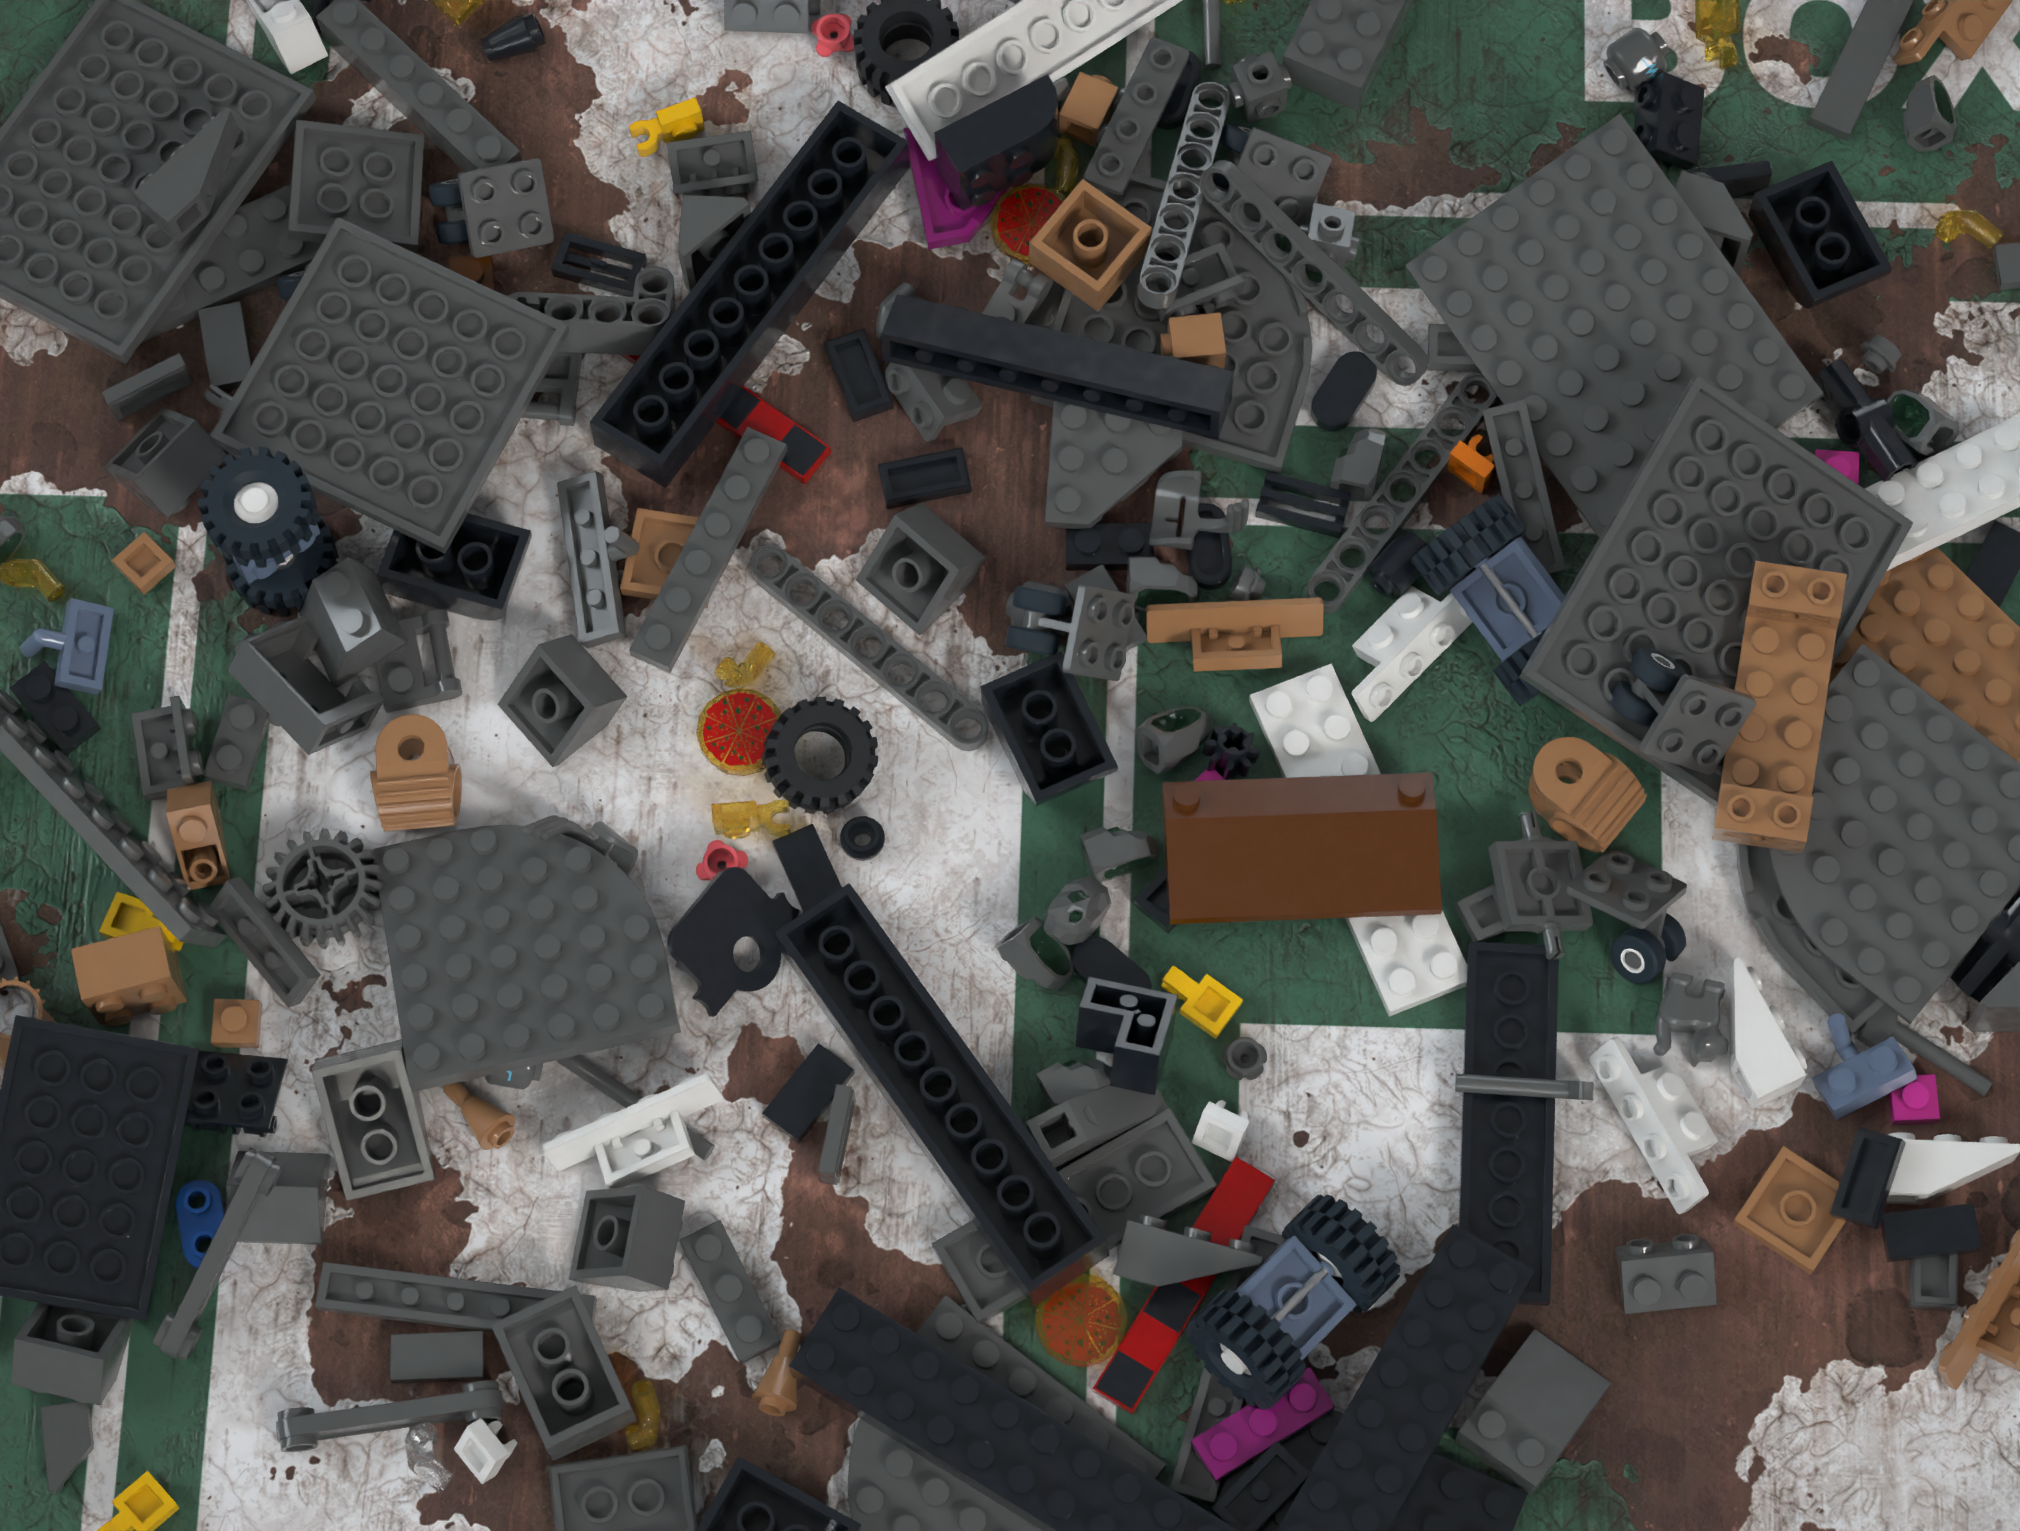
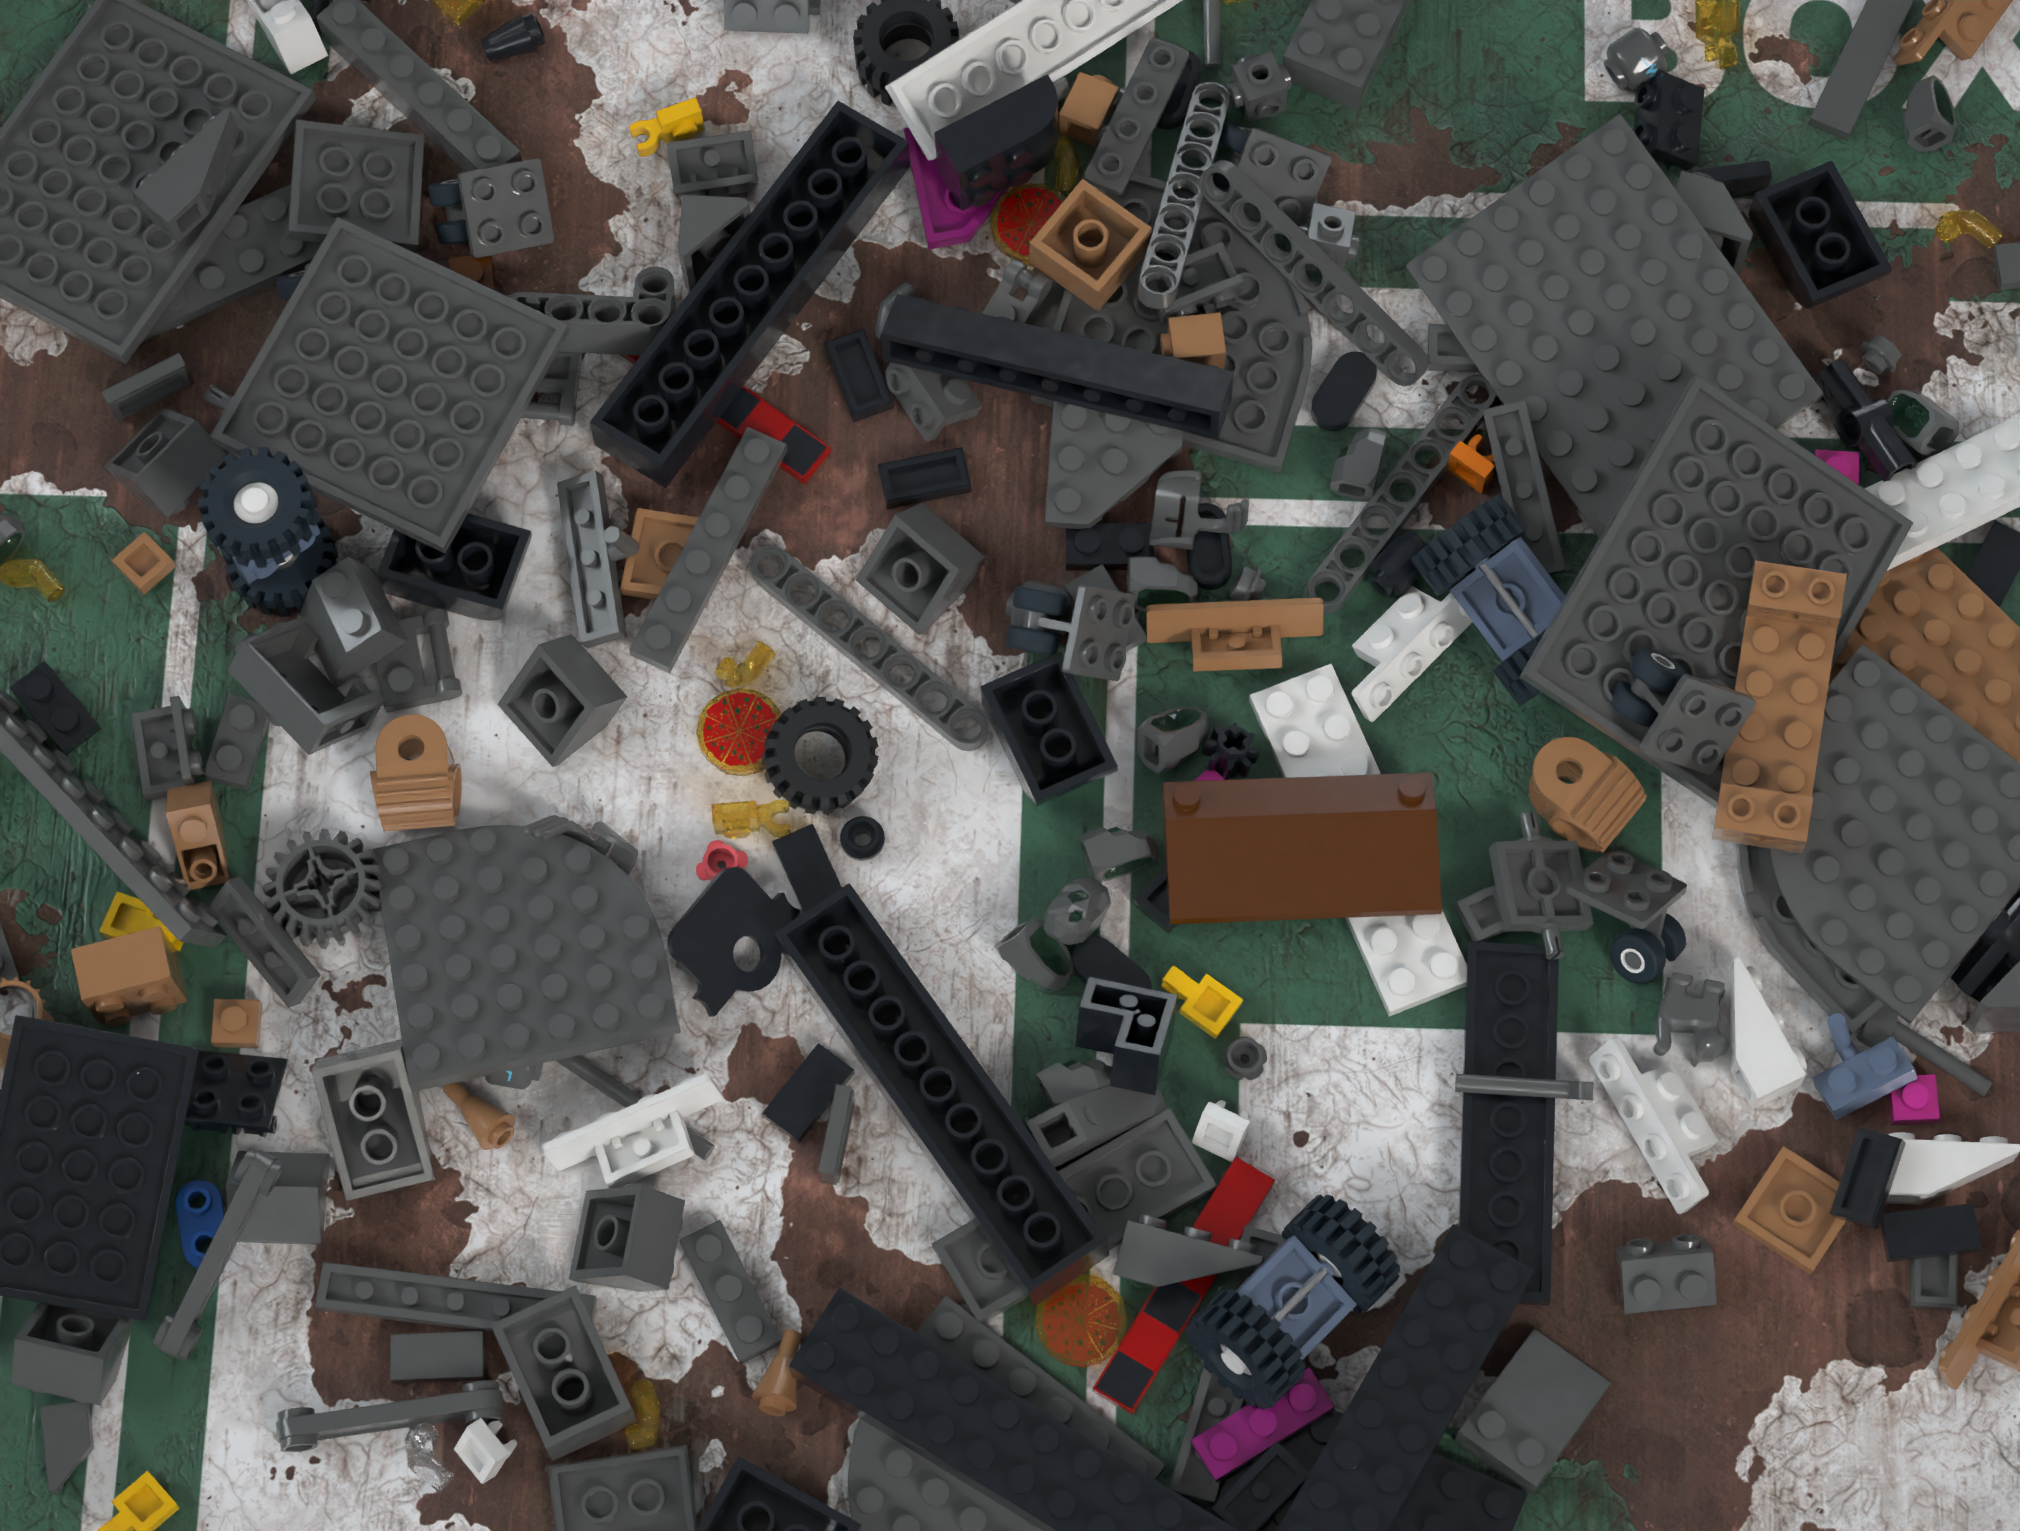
(80, 645): sand blue plate -> none
(225, 344): dark grey tile -> none
(592, 279): black tile -> none
(833, 24): coral plate -> none
(1306, 489): black tile -> none

